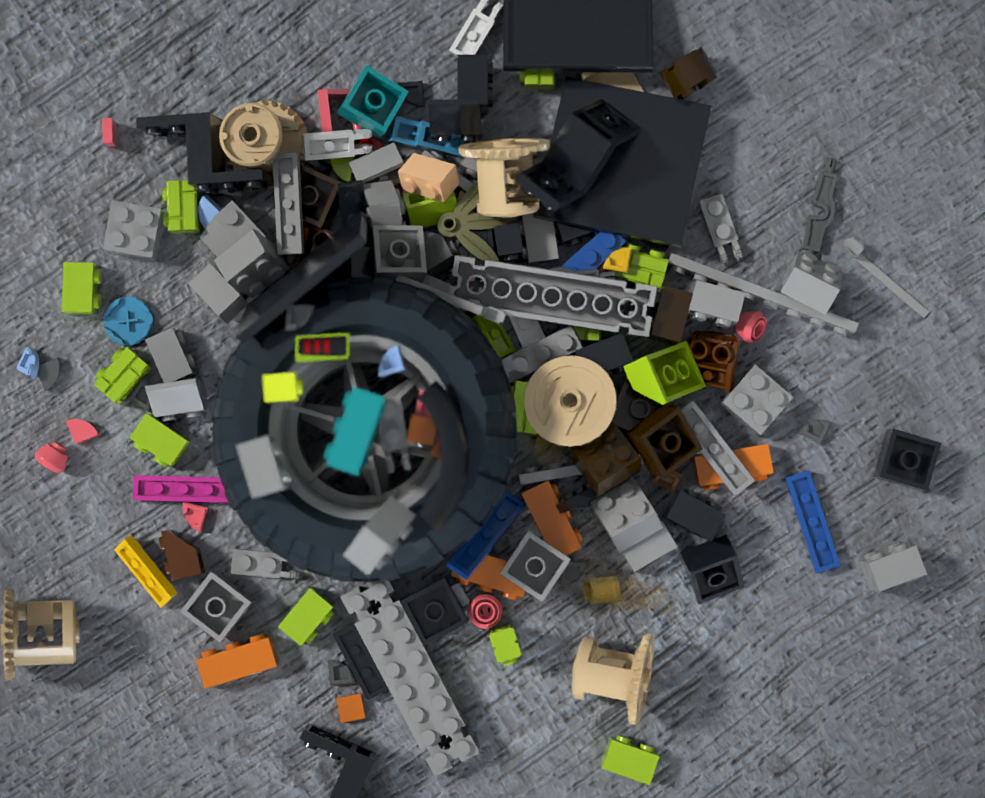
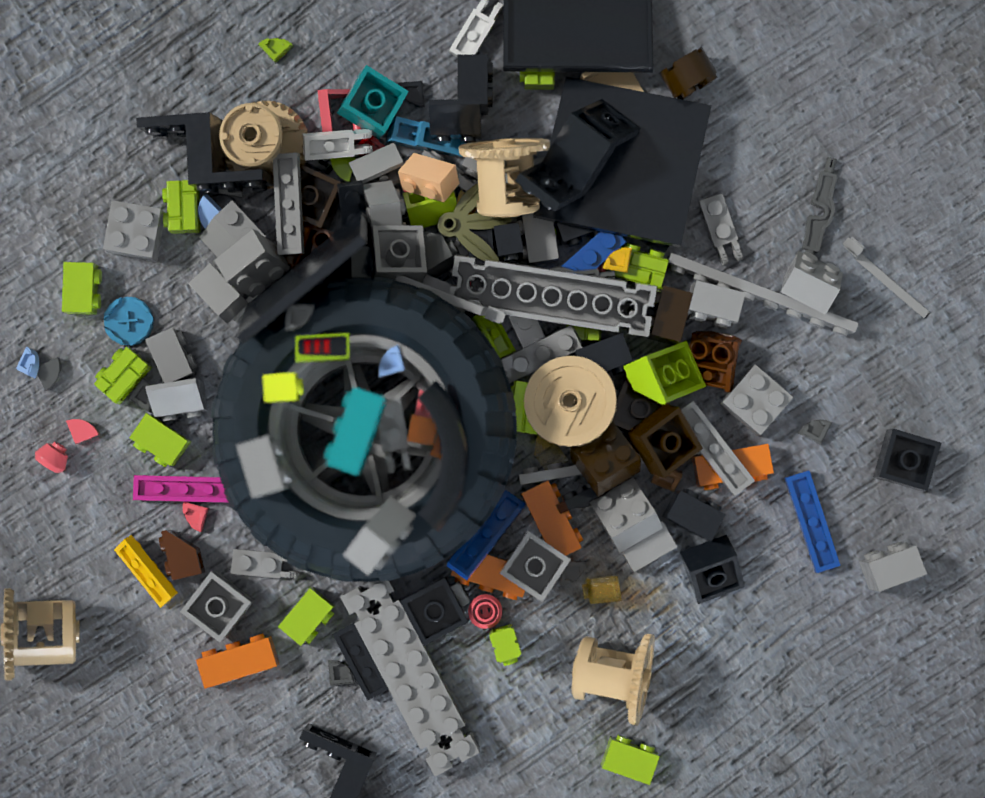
(109, 130): coral tile -> none
(275, 48): none -> lime tile
(351, 707): orange tile -> none
(751, 326): coral cone -> none

